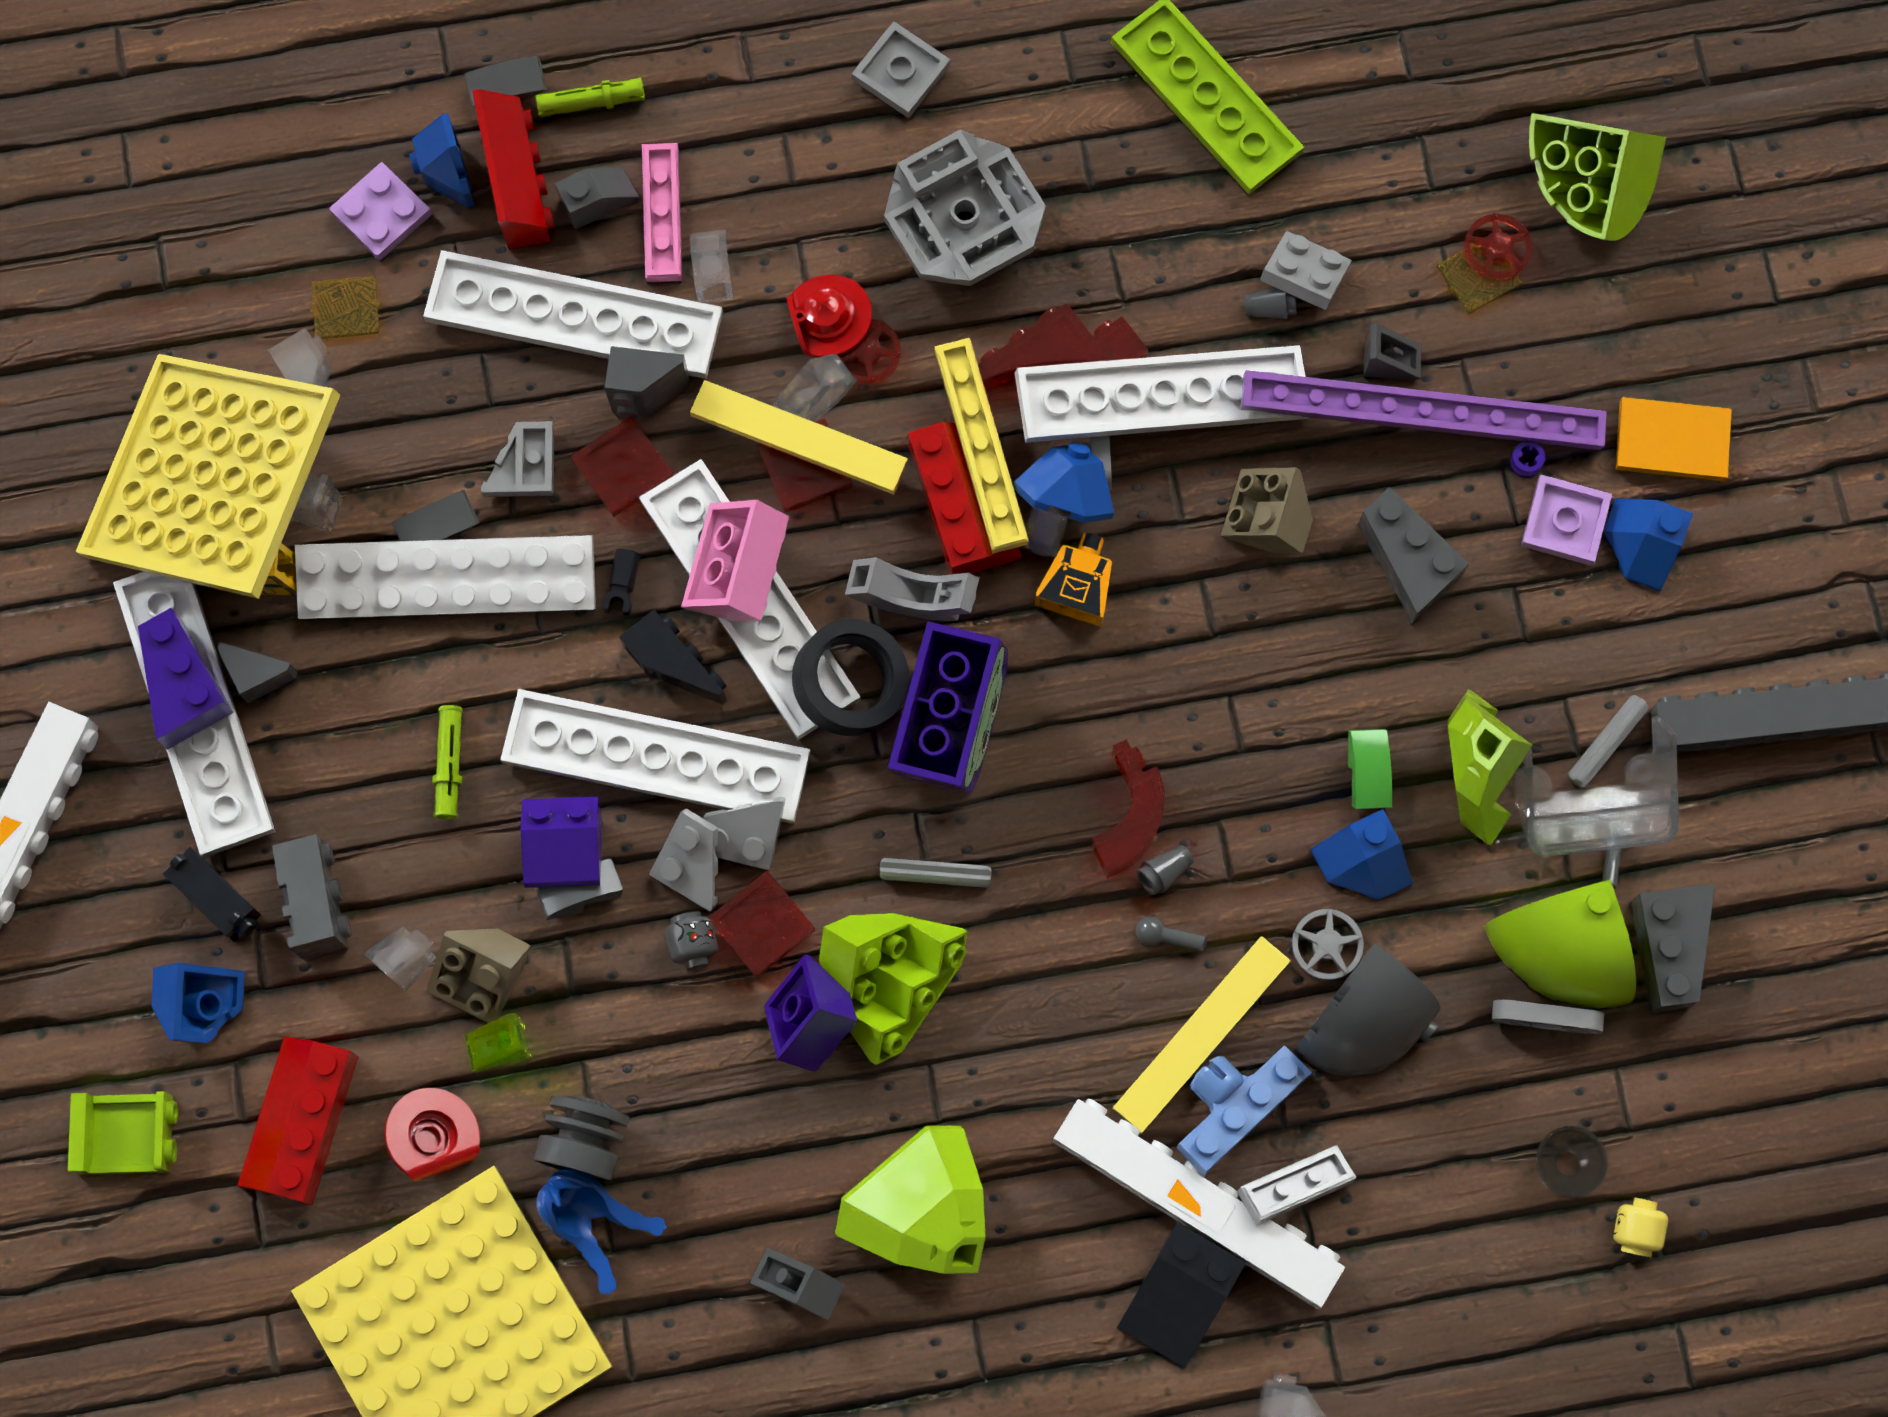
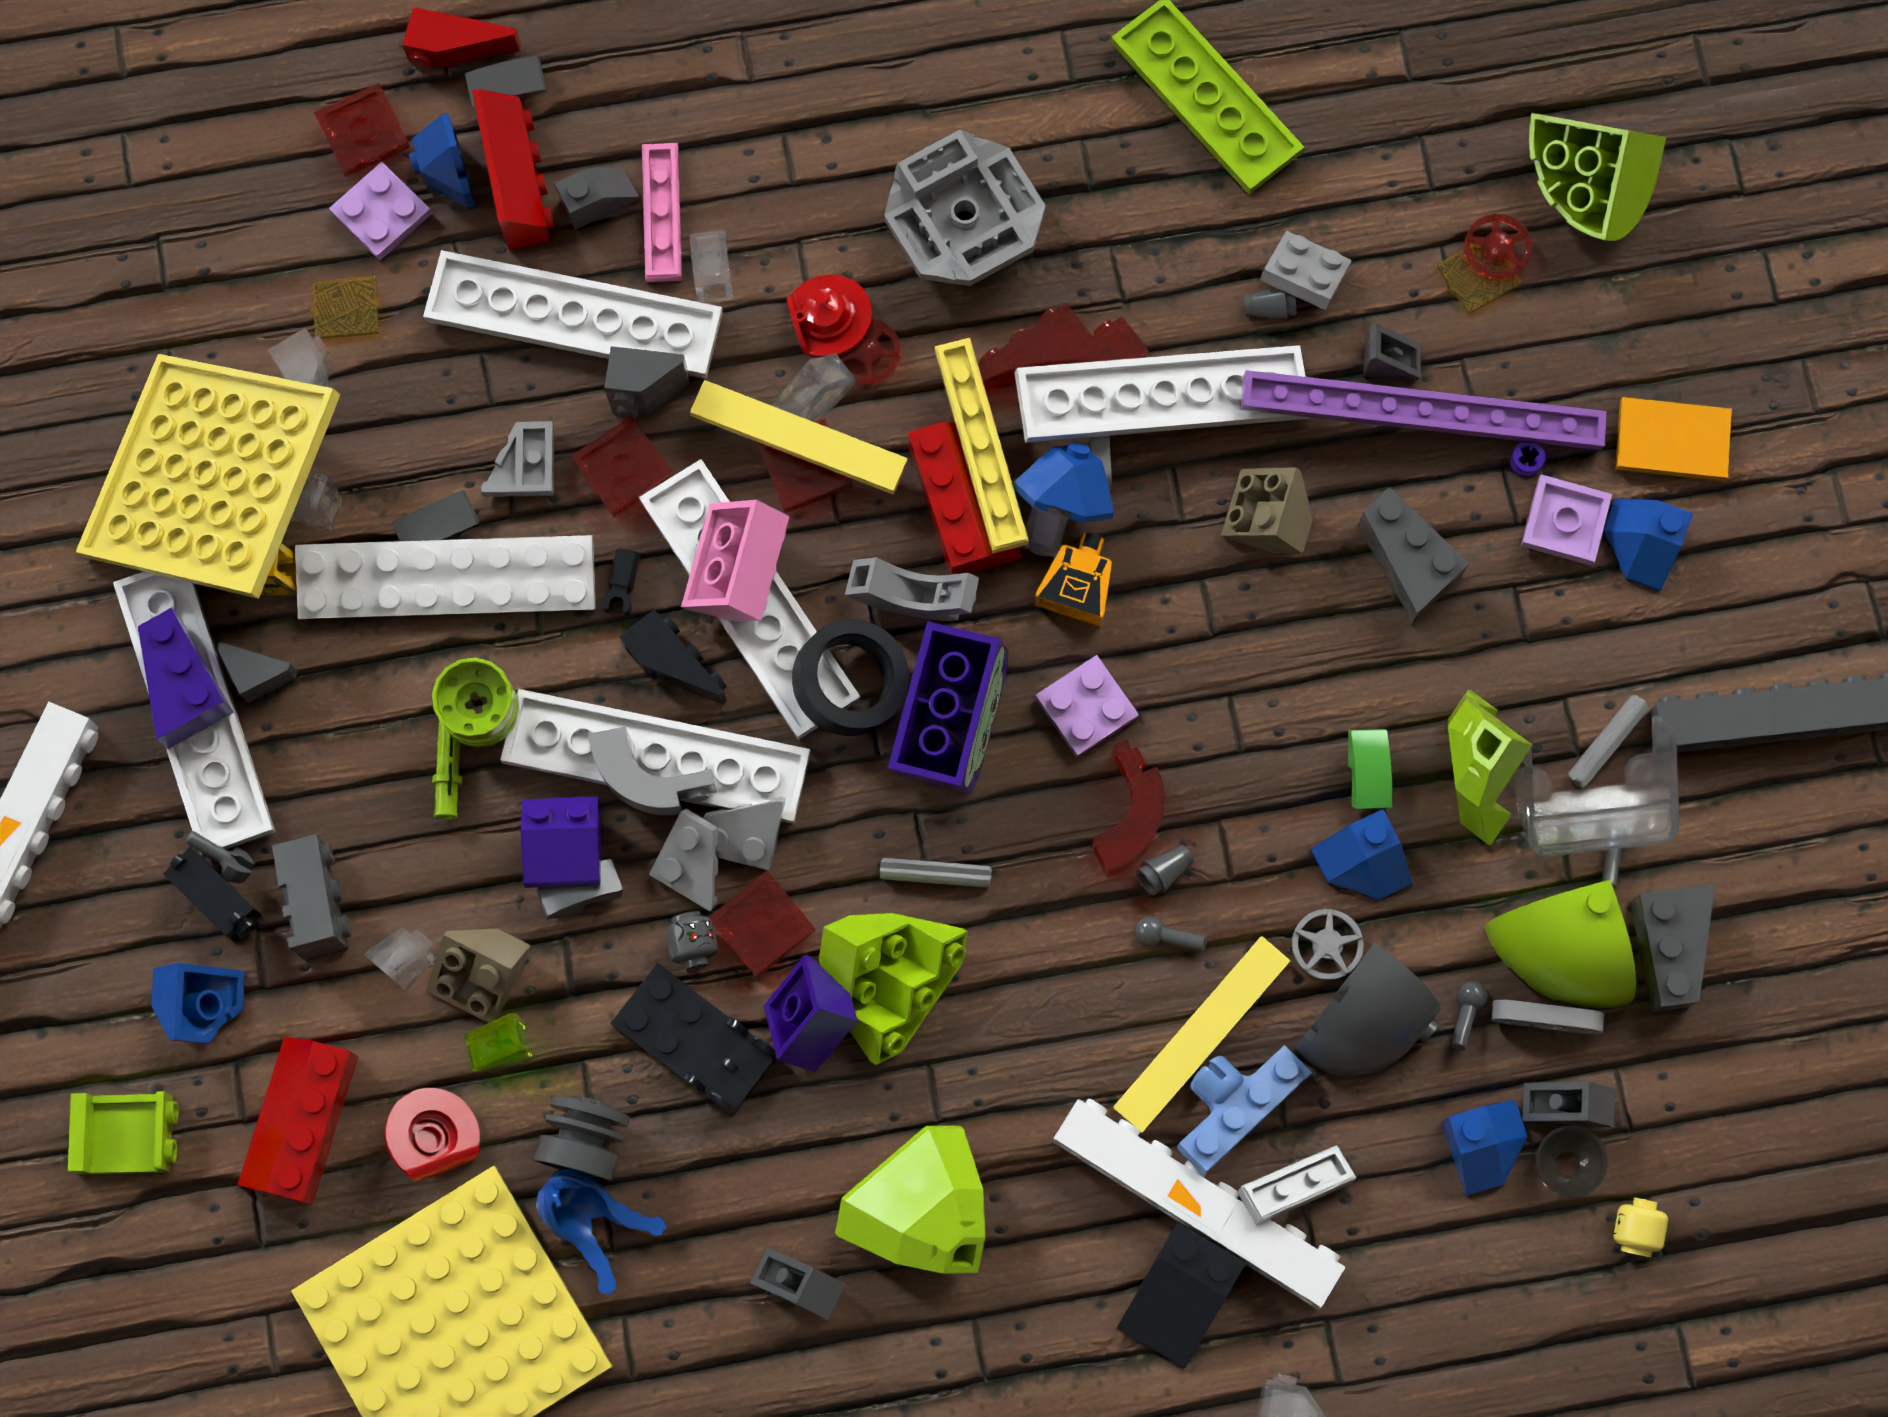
(235, 863): none -> dark grey bar
(362, 129): none -> clear red plate
(452, 40): none -> red slope
(455, 697): none -> lime wheel
(583, 98): lime pin -> none
(639, 789): none -> light grey arch
(695, 1039): none -> black hinge
(901, 69): light grey plate -> none
(1086, 706): none -> lavender plate
(1471, 998): none -> dark grey bar
(1485, 1144): none -> blue slope
(1569, 1104): none -> dark grey slope

